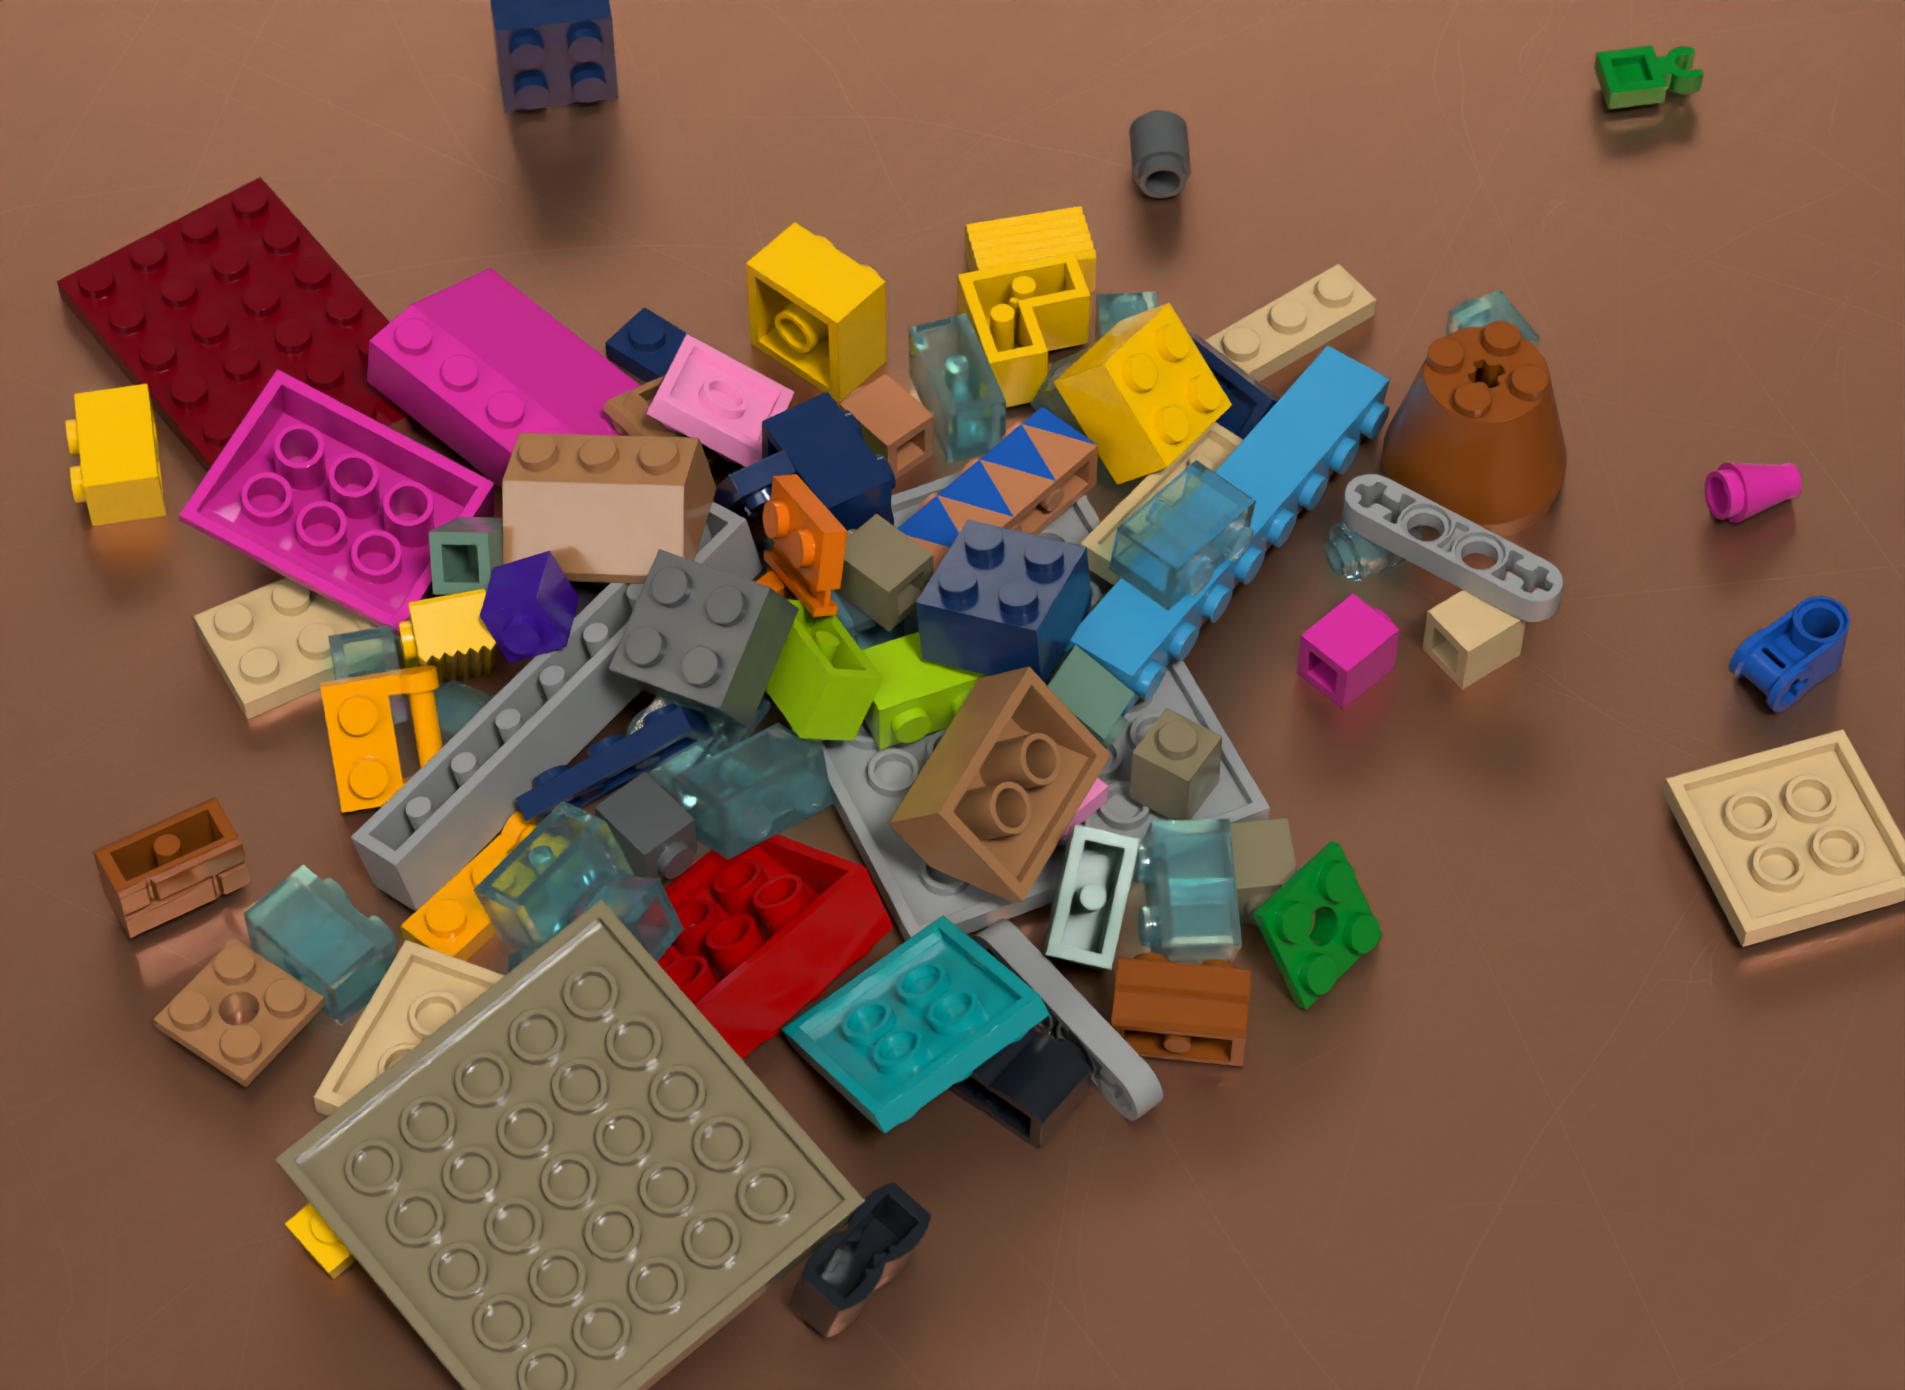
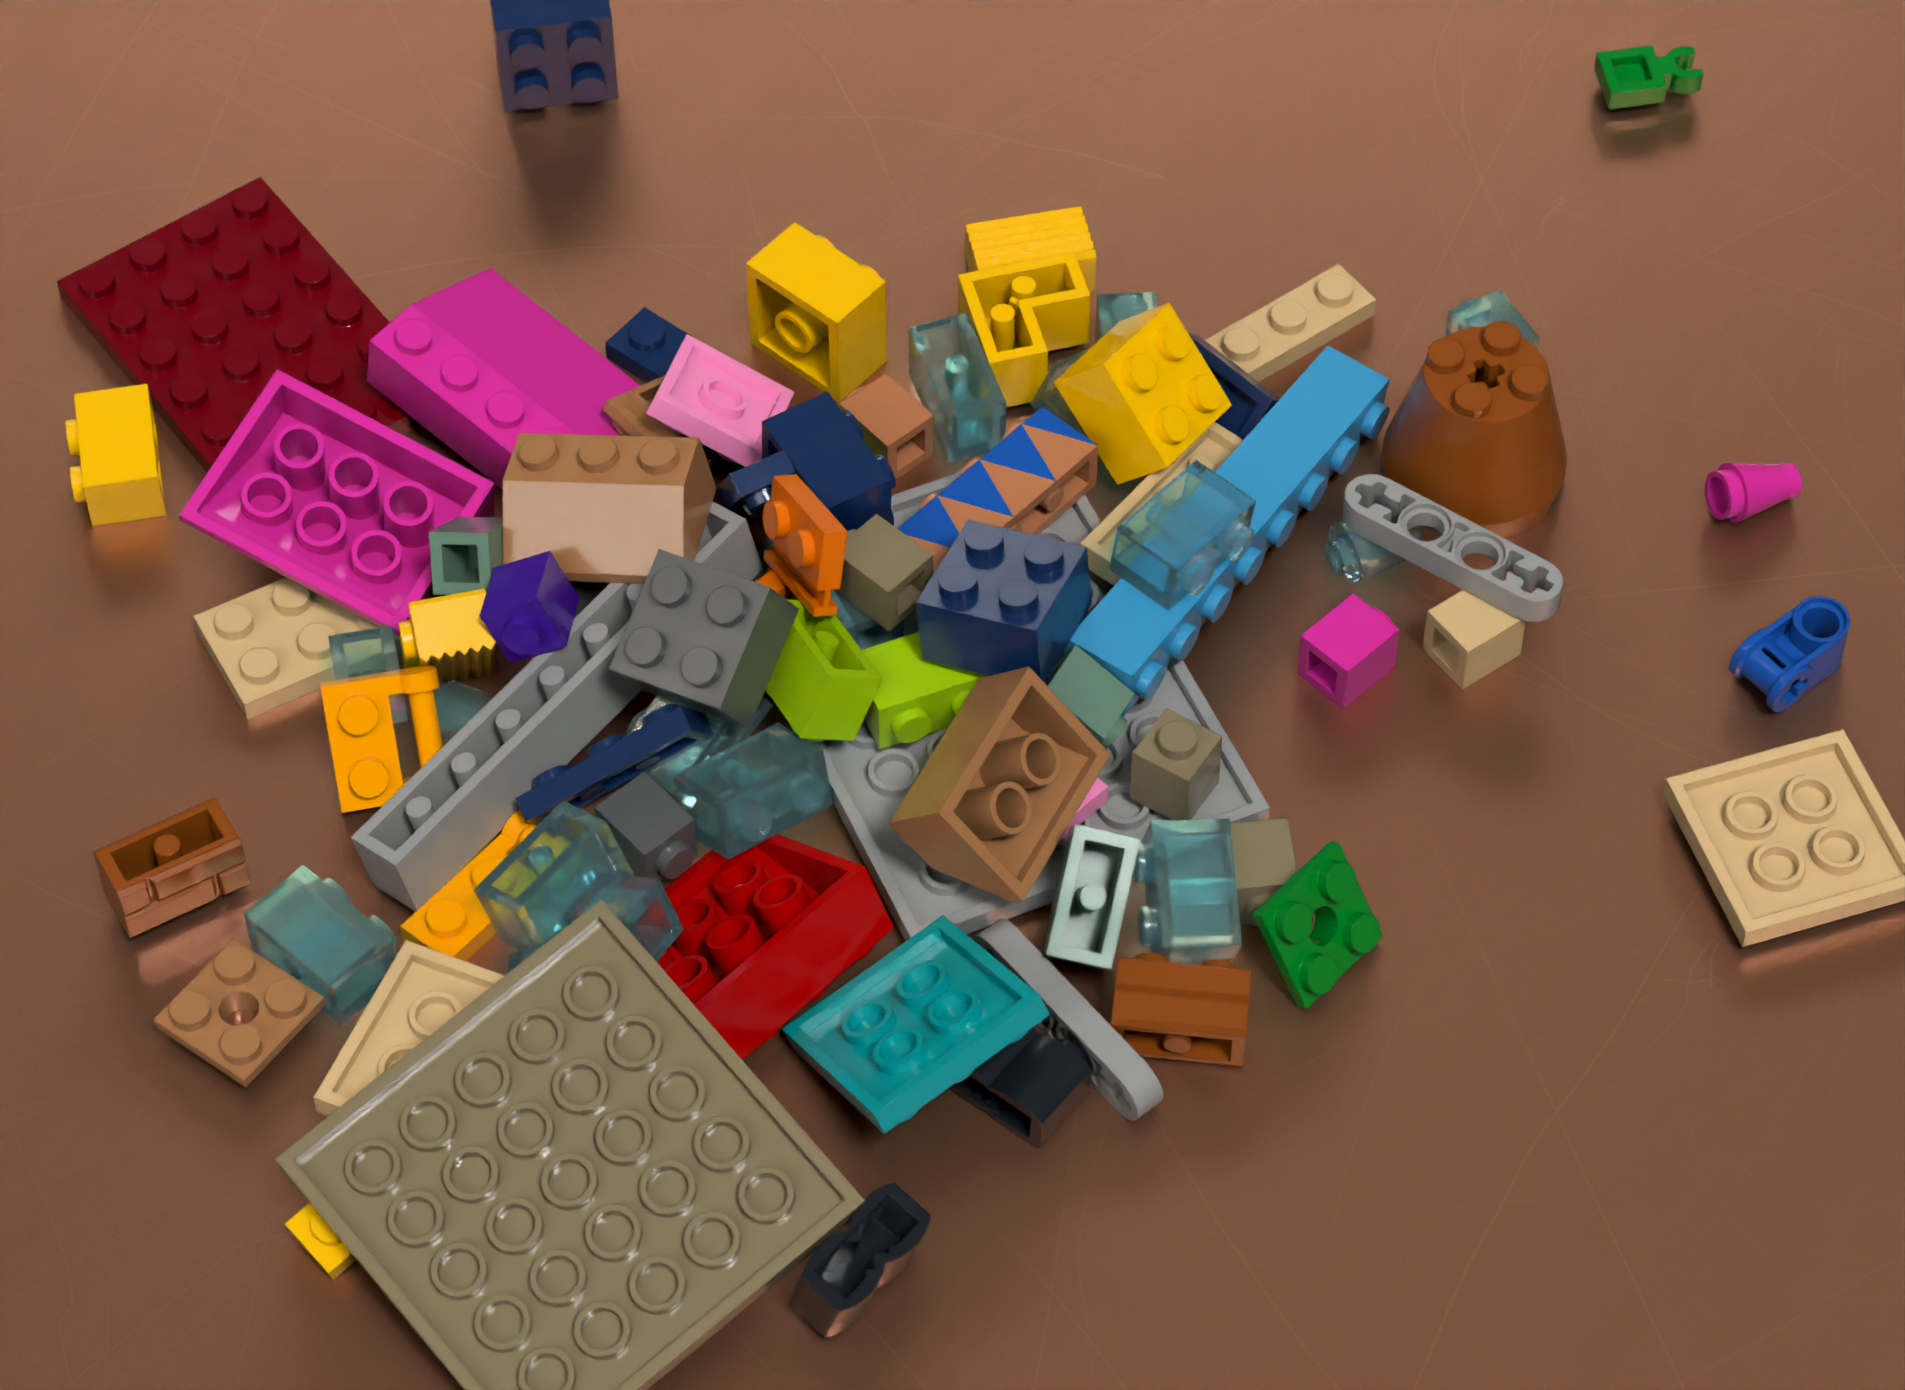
(1160, 153): dark grey brick -> none

